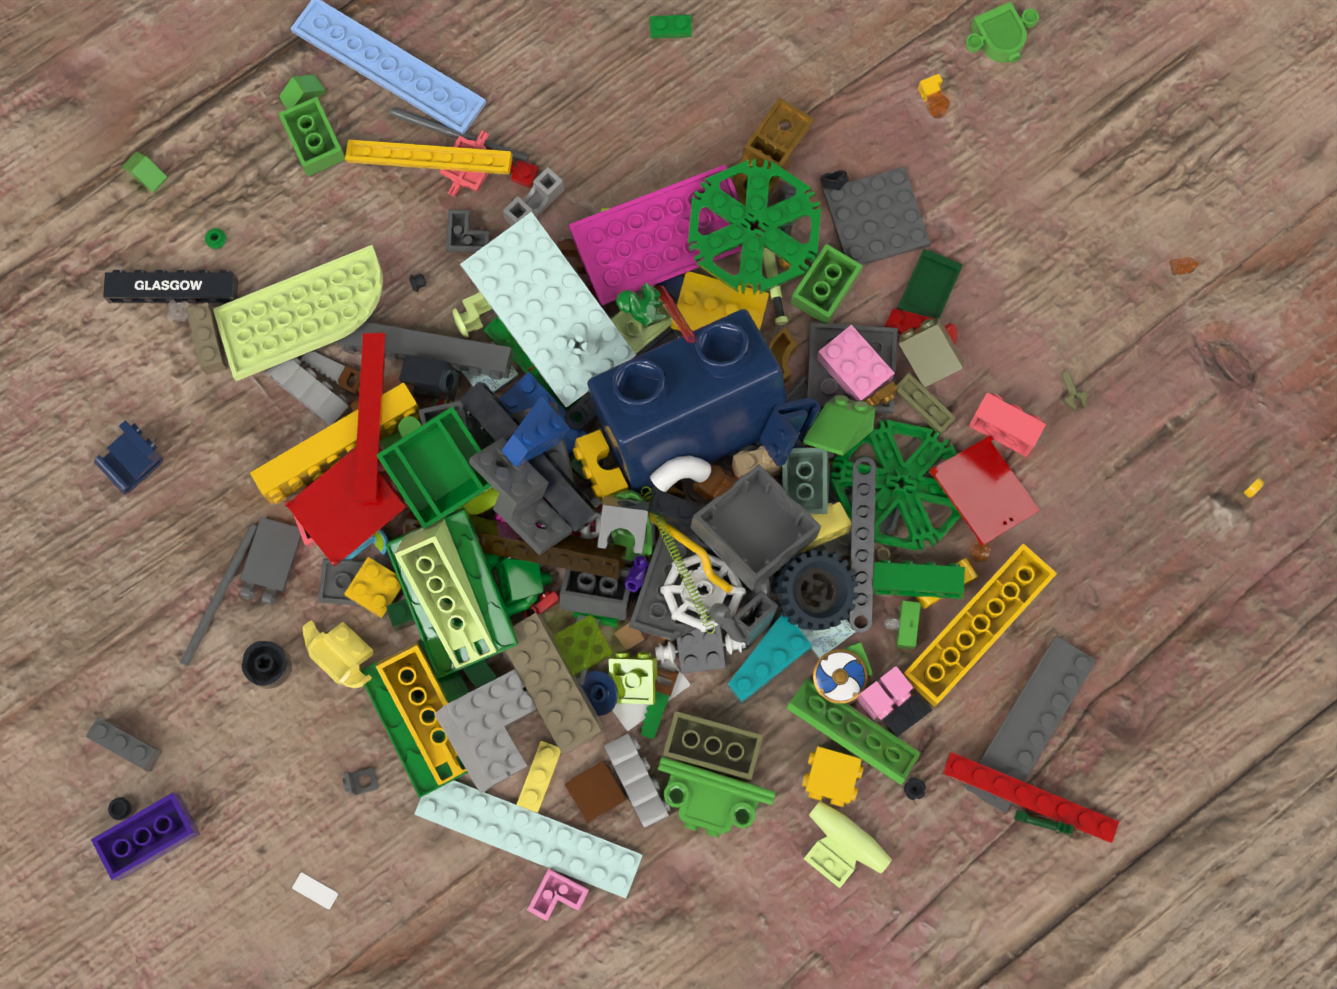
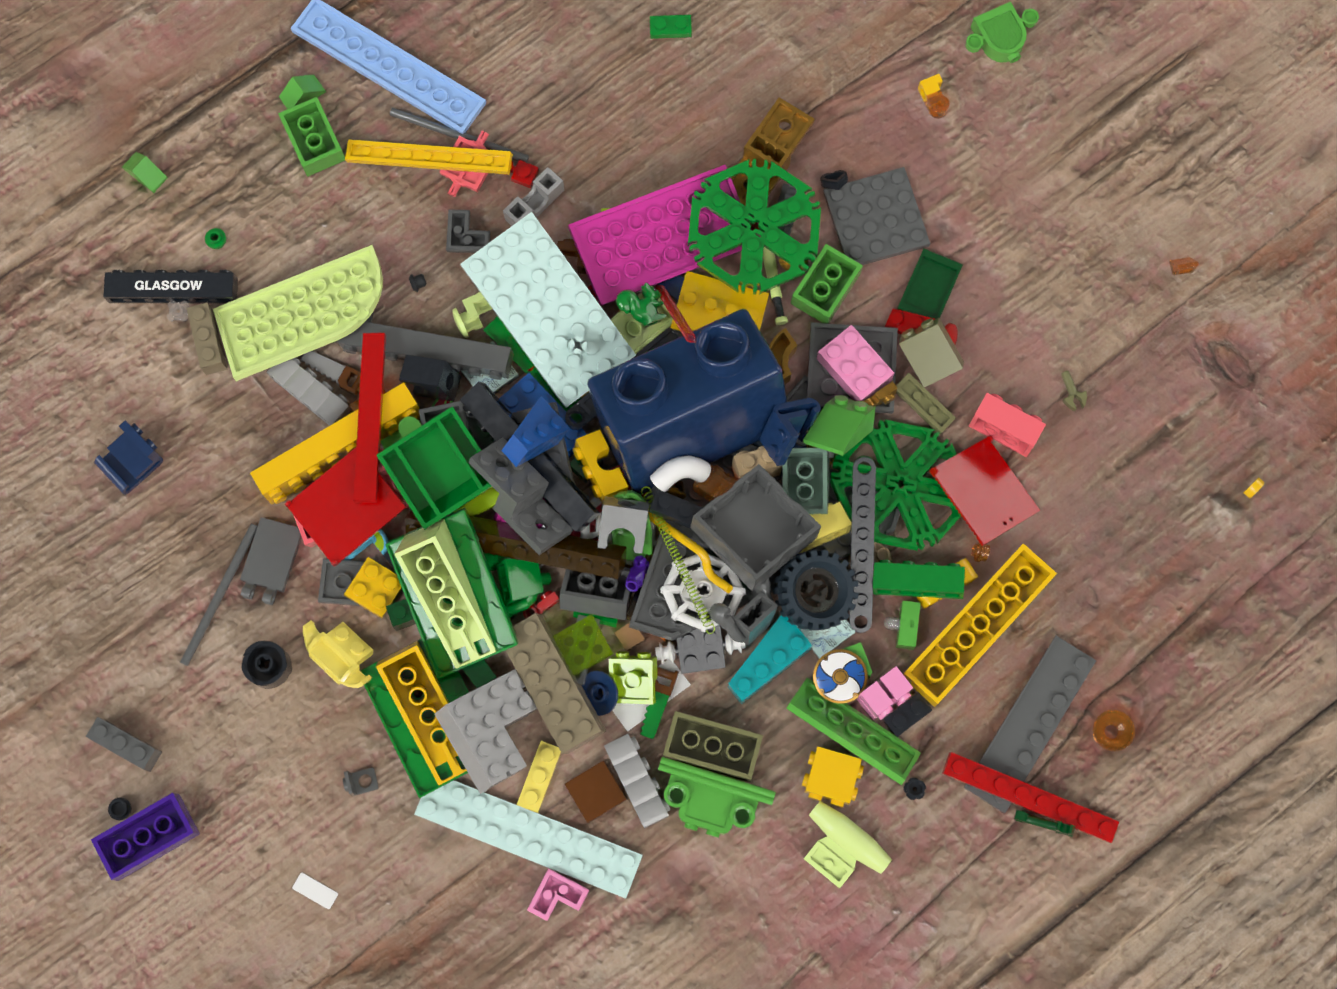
(1123, 724): none -> clear orange piece

